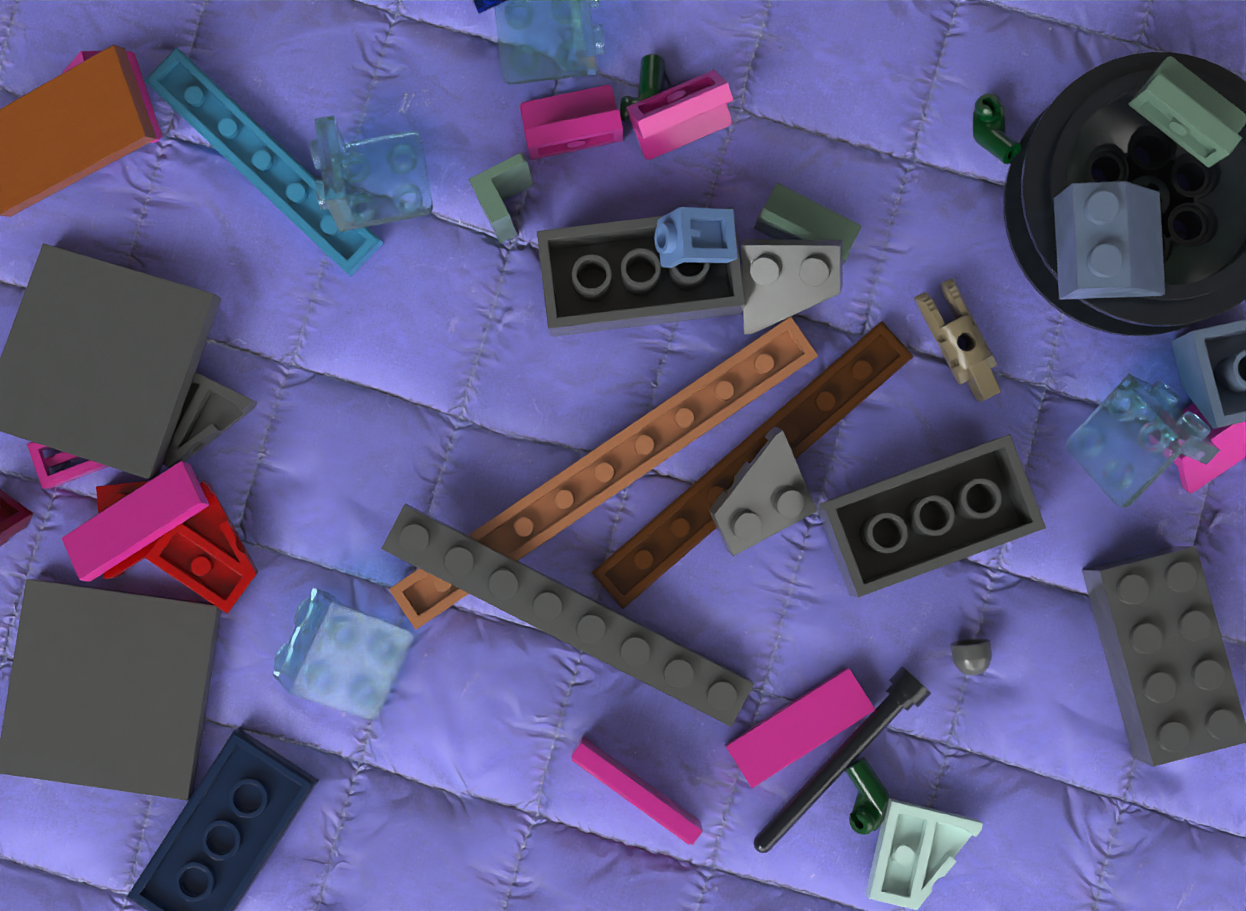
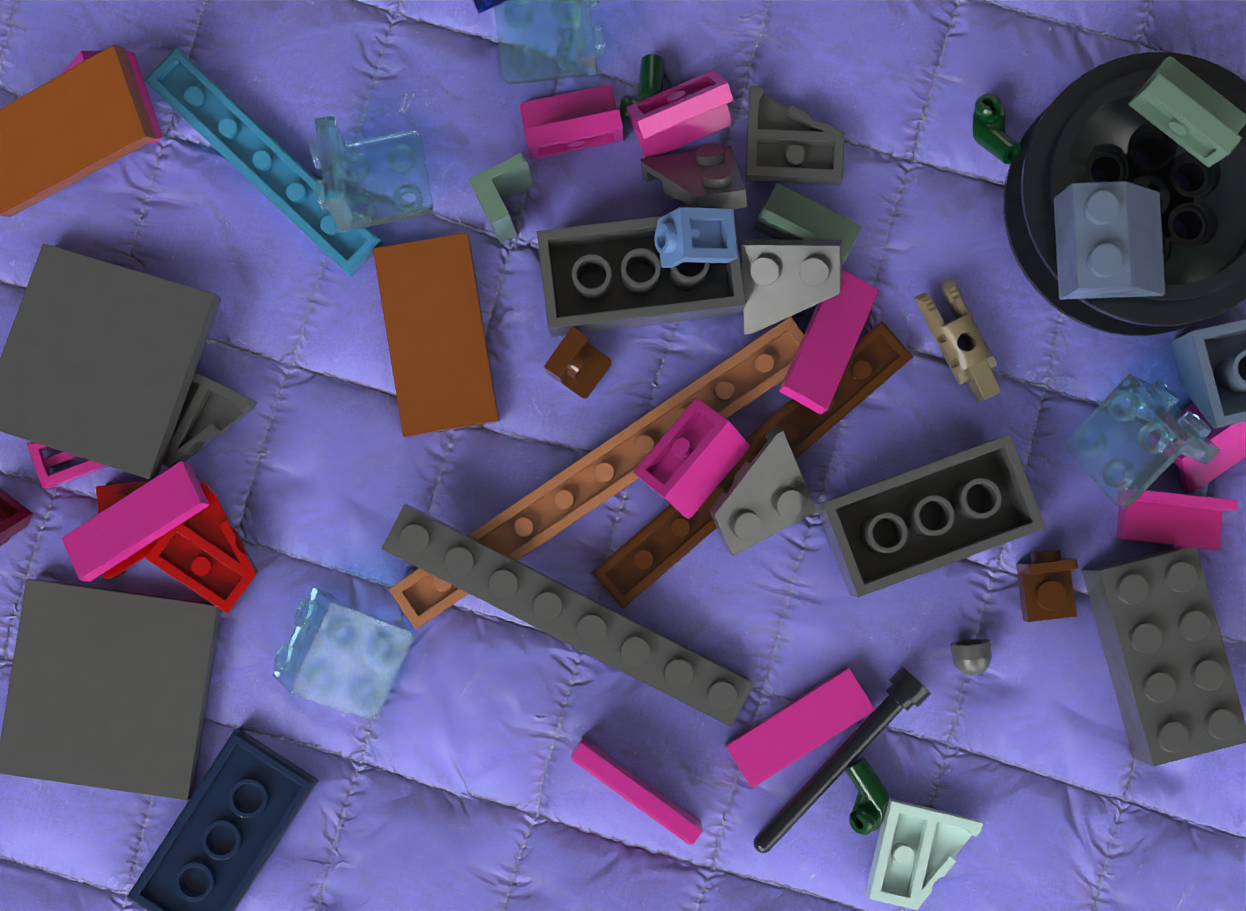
(436, 335): none -> dark orange tile
(577, 364): none -> reddish brown bracket
(692, 458): none -> dark pink panel
(699, 177): none -> dark grey wing
(790, 145): none -> dark grey wing
(828, 344): none -> dark pink tile
(1046, 586): none -> reddish brown bracket
(1174, 519): none -> dark pink panel

